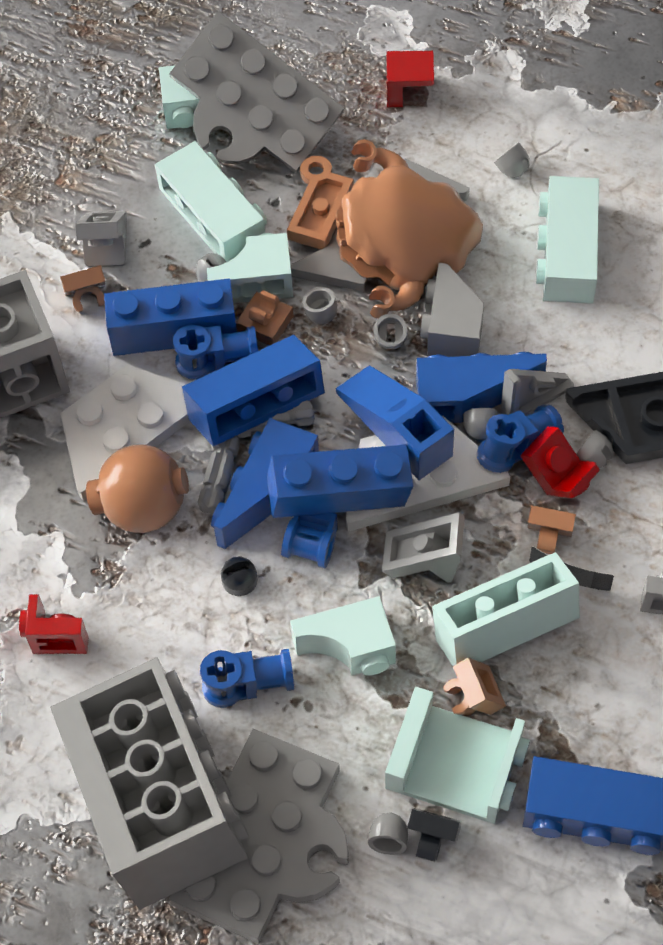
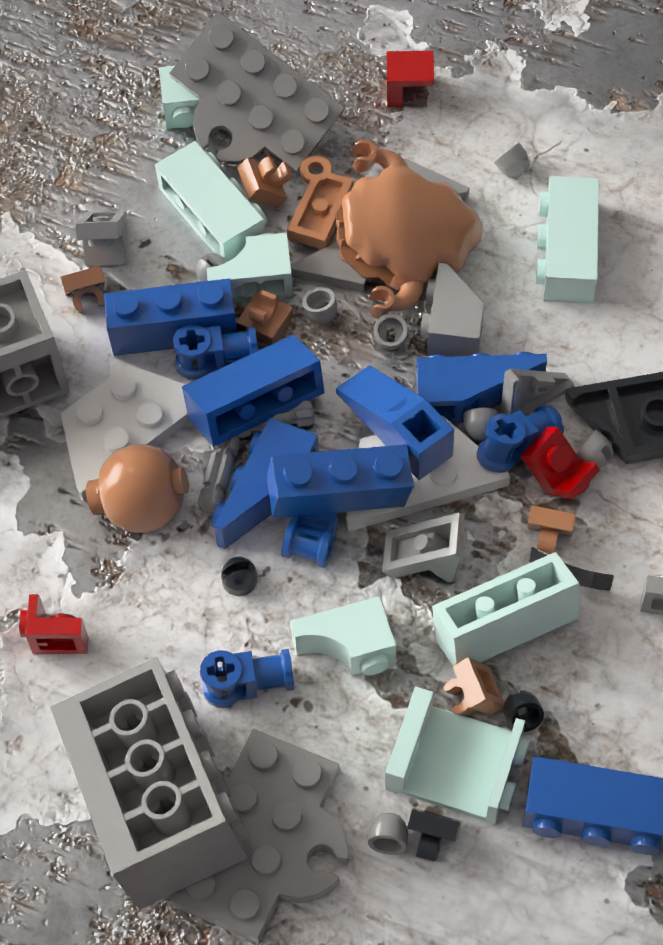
(265, 181): none -> nougat tile
(520, 700): none -> black hinge

